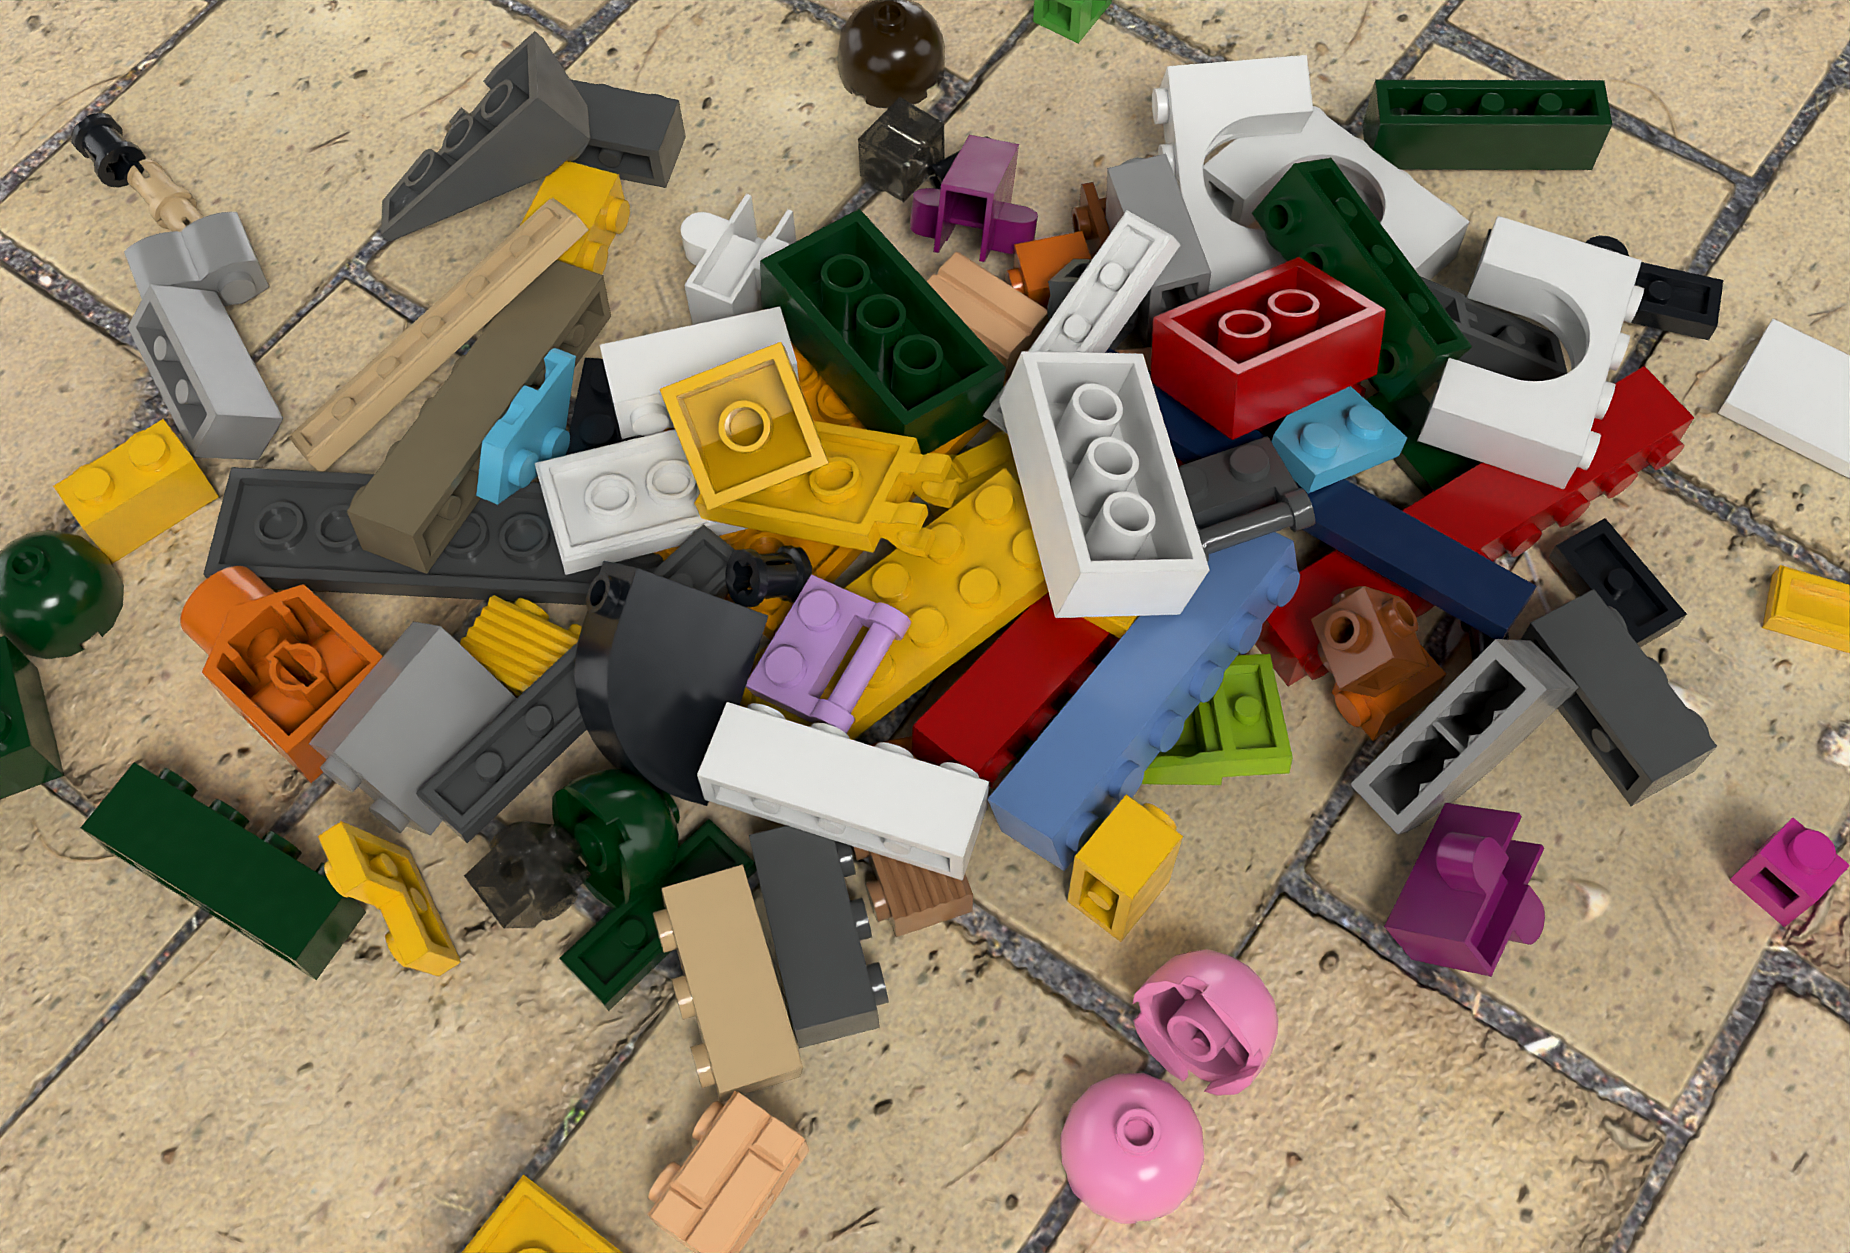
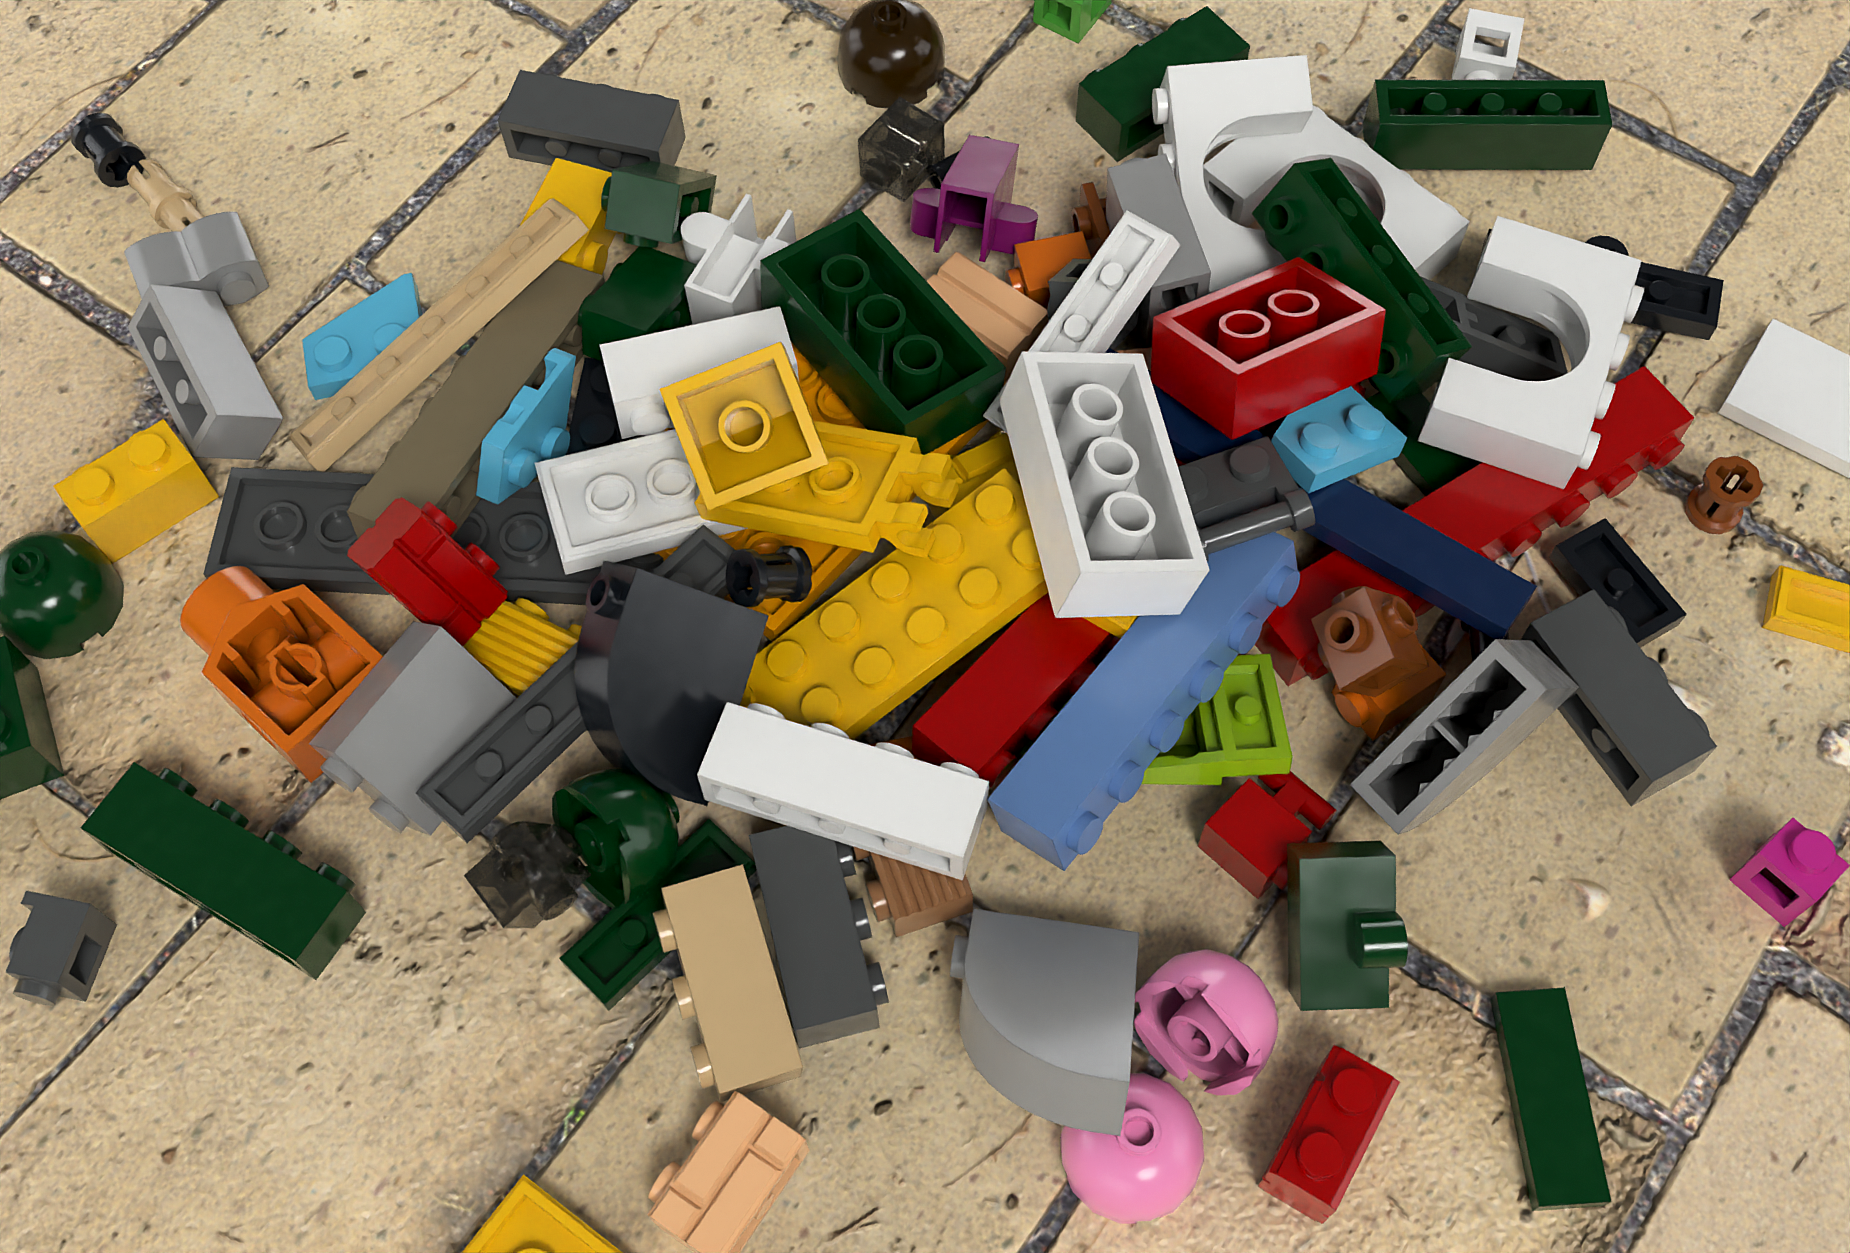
(58, 949): none -> dark grey brick
(359, 335): none -> medium azure wing
(388, 878): yellow plate -> none
(428, 570): none -> red brick
(510, 139): dark grey wedge -> none
(636, 300): none -> dark green brick
(654, 200): none -> dark green brick
(814, 644): lavender plate -> none
(1050, 1014): none -> light grey brick
(1117, 100): none -> dark green brick
(1124, 866): yellow brick -> none
(1253, 830): none -> red brick
(1329, 1134): none -> red brick
(1342, 924): none -> dark green piece
(1469, 892): magenta piece -> none
(1484, 61): none -> white brick
(1549, 1100): none -> dark green tile
(1715, 489): none -> dark orange bush

